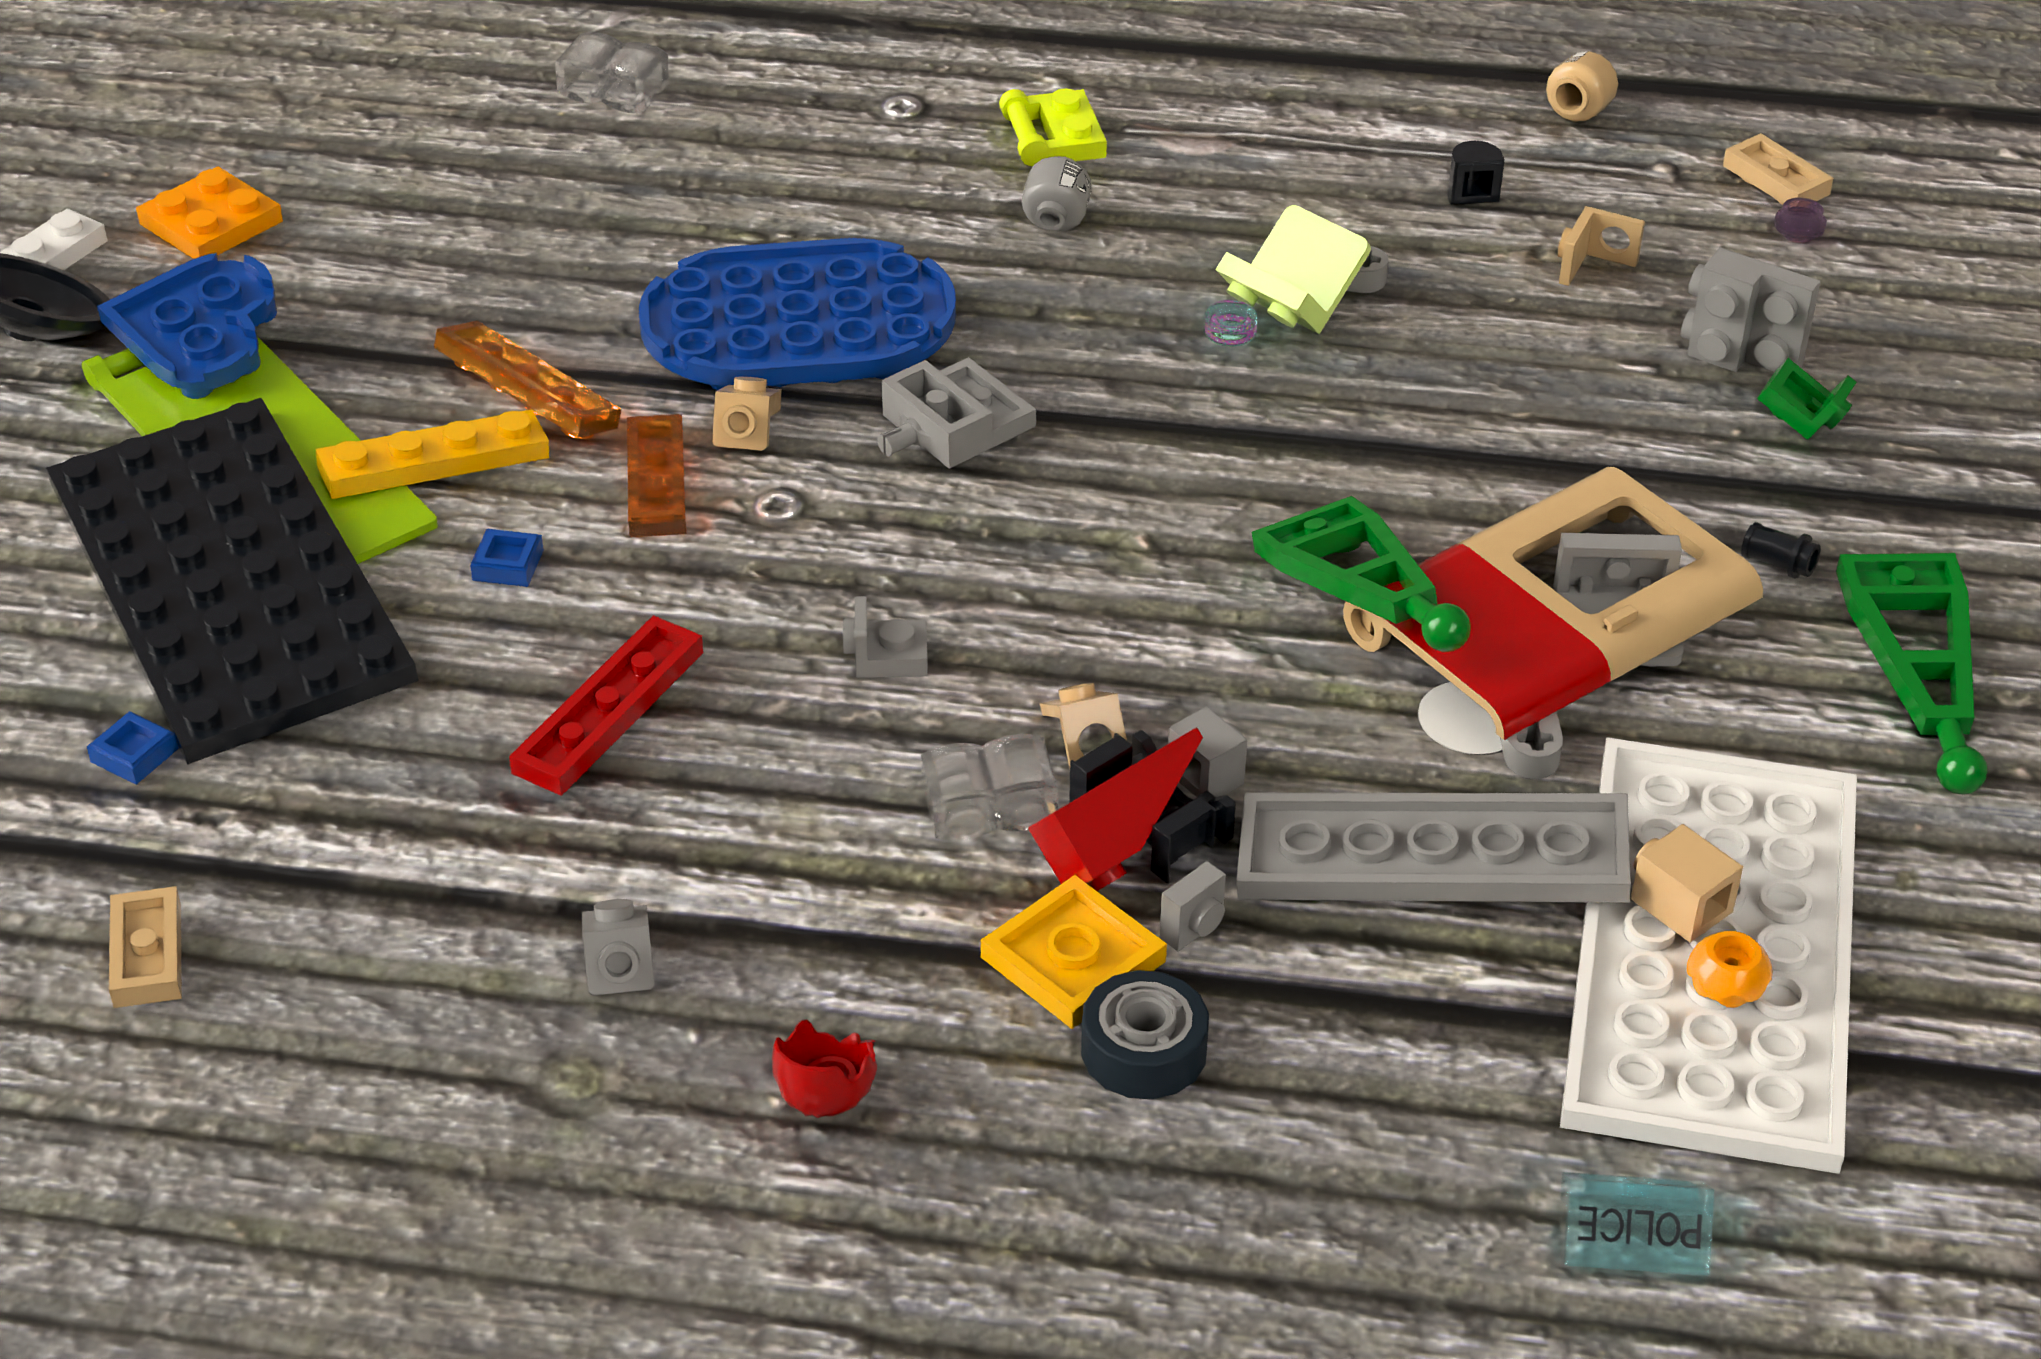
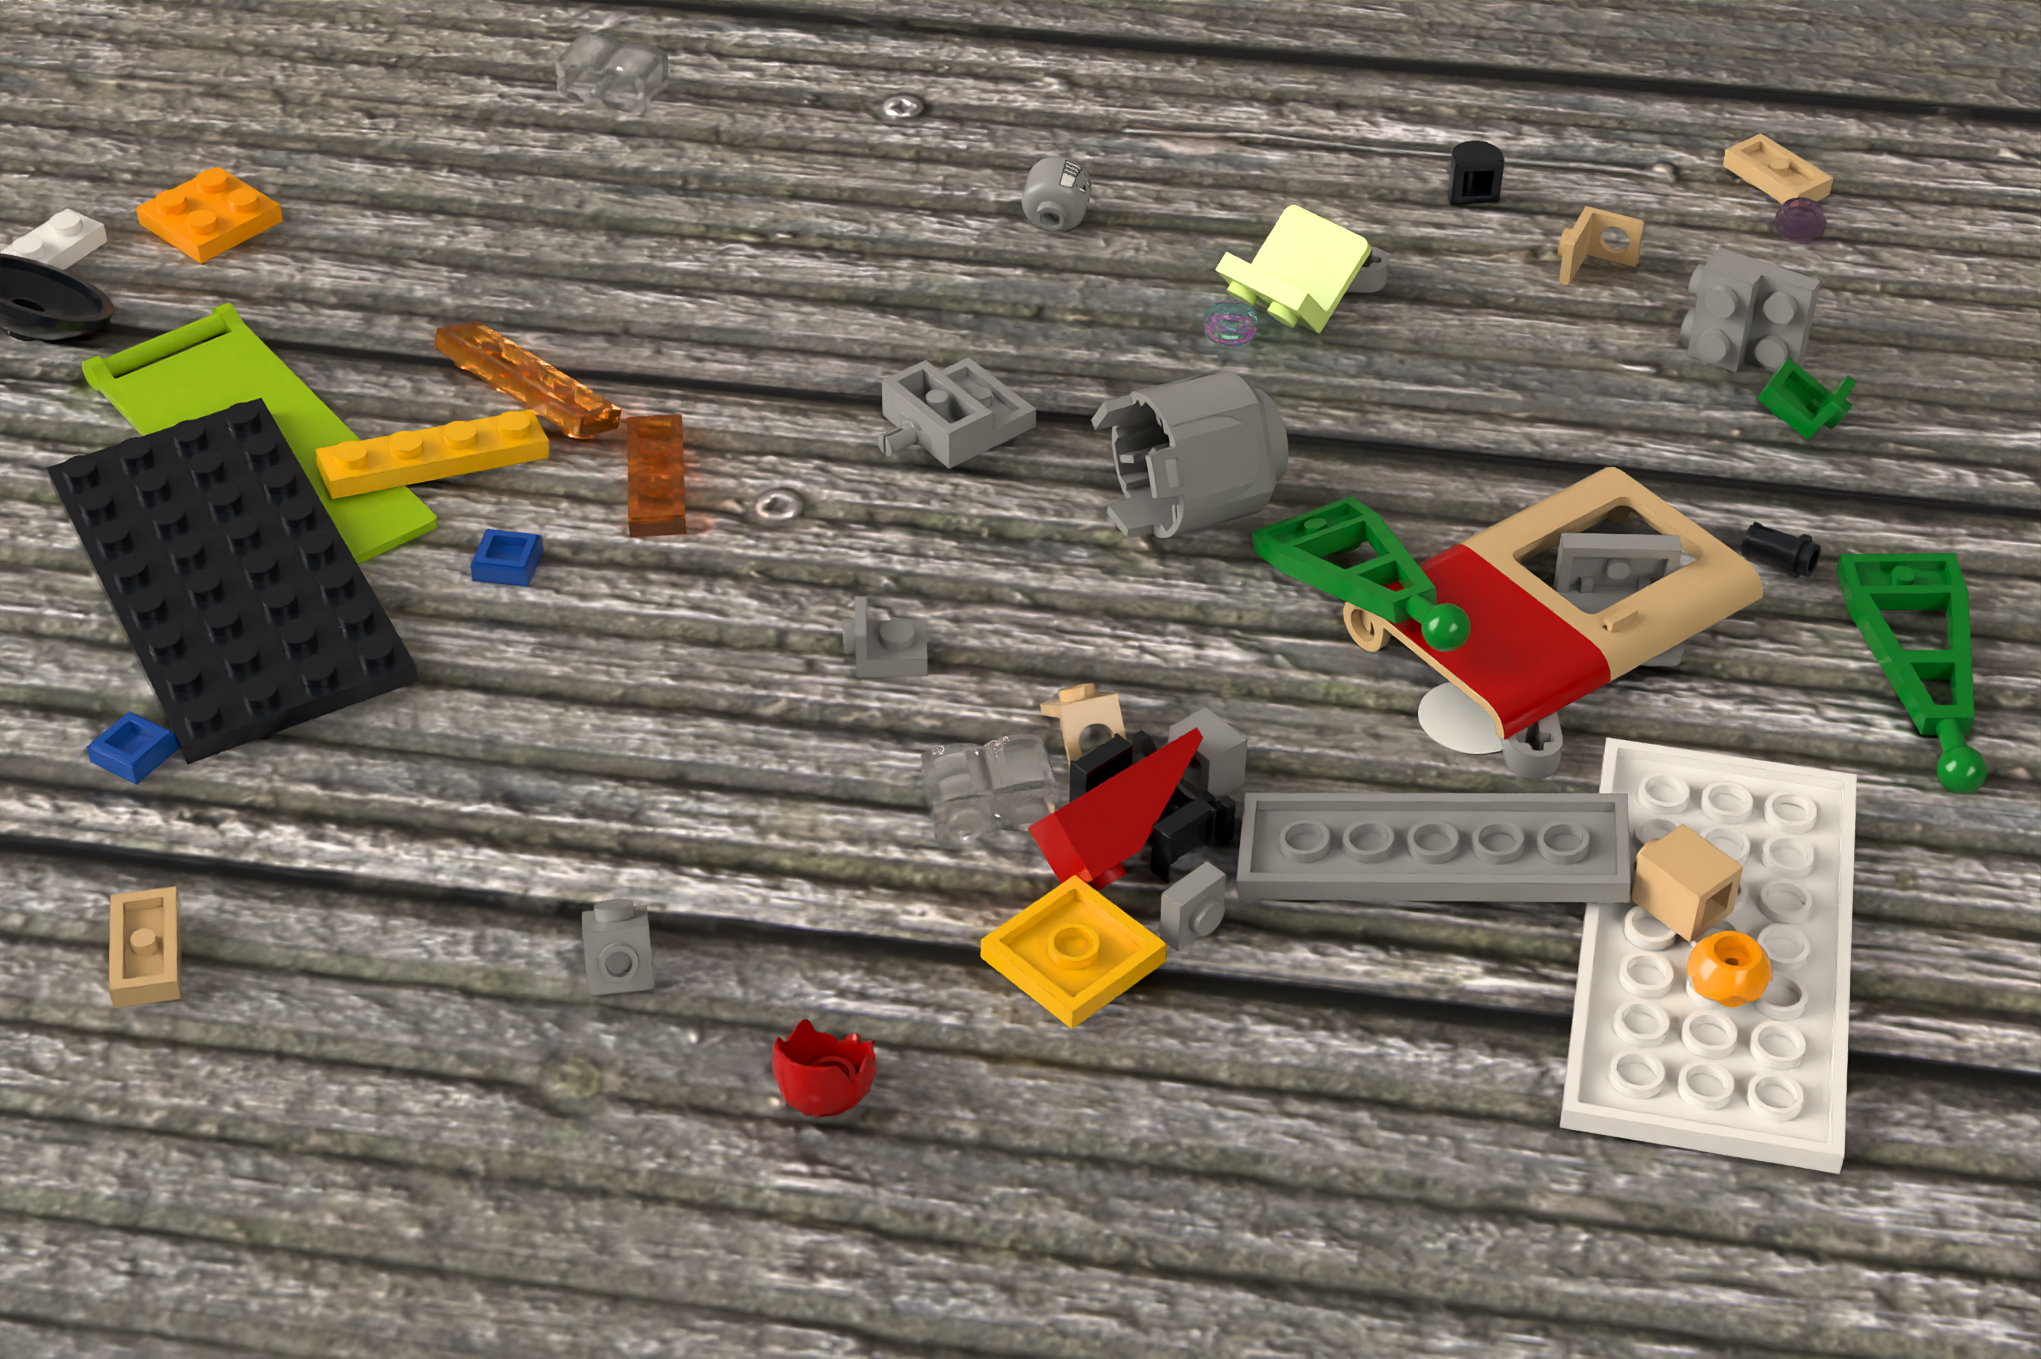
(196, 322): blue plate -> none
(606, 705): red plate -> none
(744, 413): tan bracket -> none
(797, 312): blue plate -> none
(1066, 120): neon yellow plate -> none
(1144, 1034): black wheel -> none
(1193, 453): none -> light grey piece
(1582, 86): tan head -> none
(1637, 1223): clear light blue panel -> none

